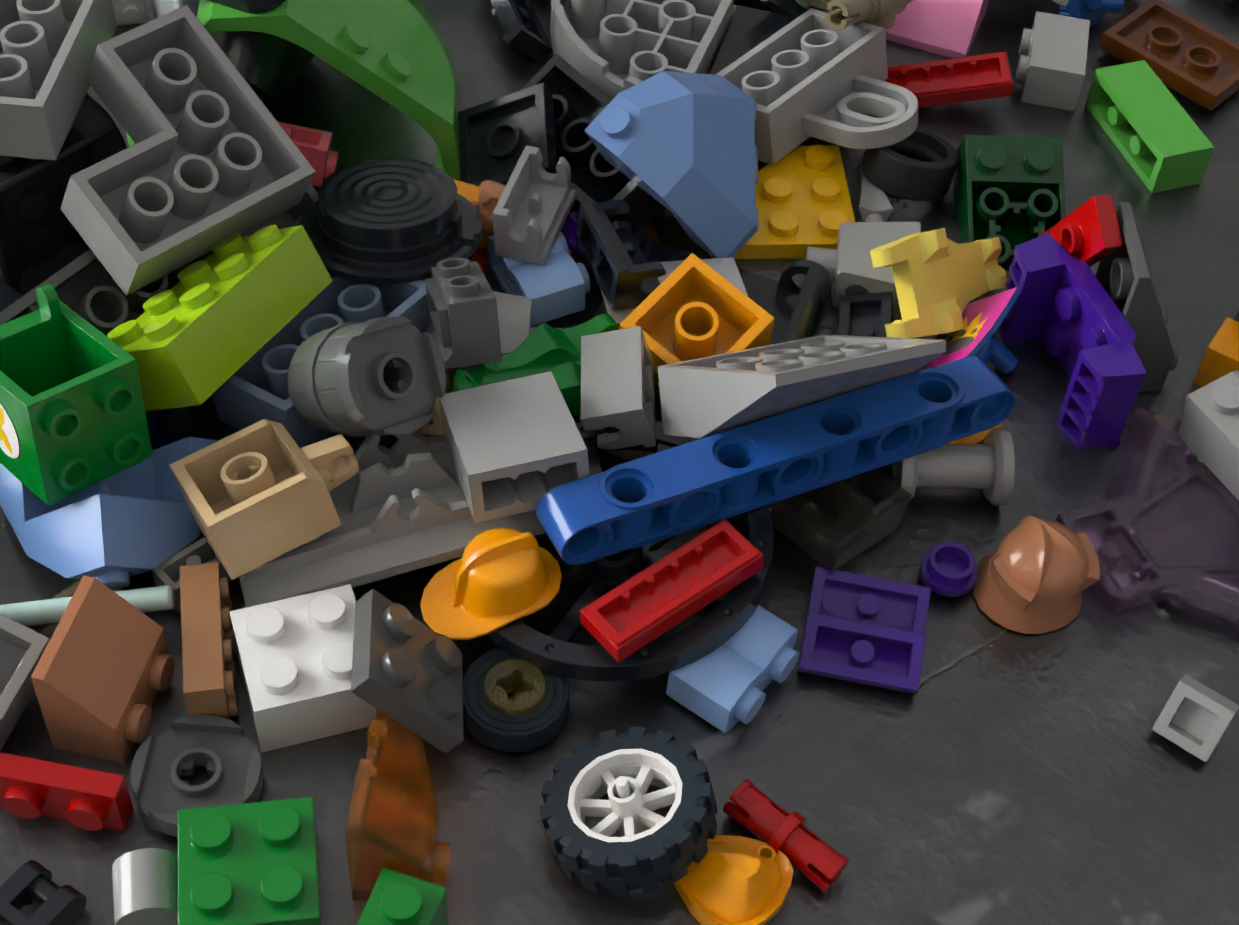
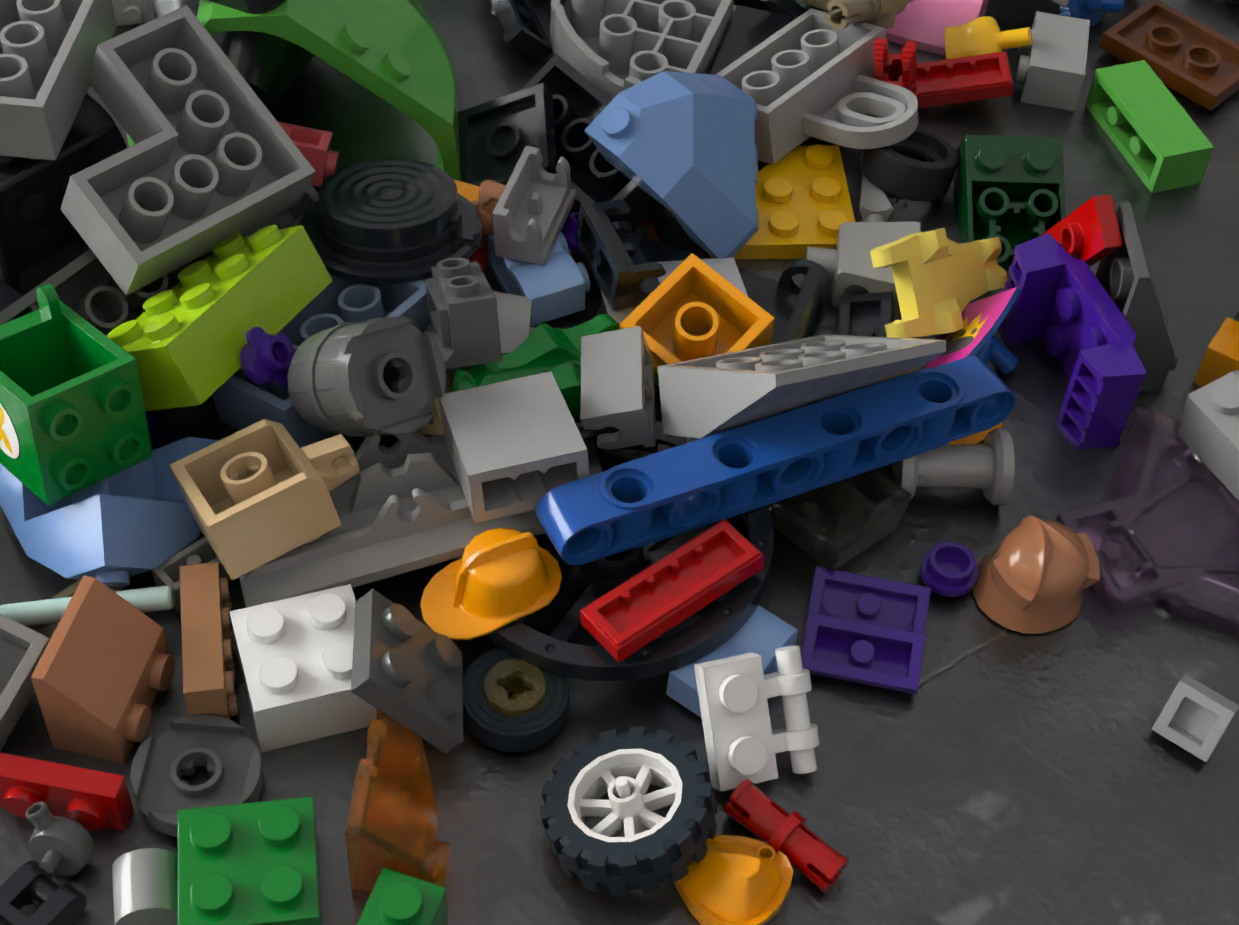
(58, 842): none -> dark grey piece
(266, 357): none -> dark purple plate
(738, 718): none -> white plate
(896, 68): none -> red hinge
(983, 37): none -> yellow piece

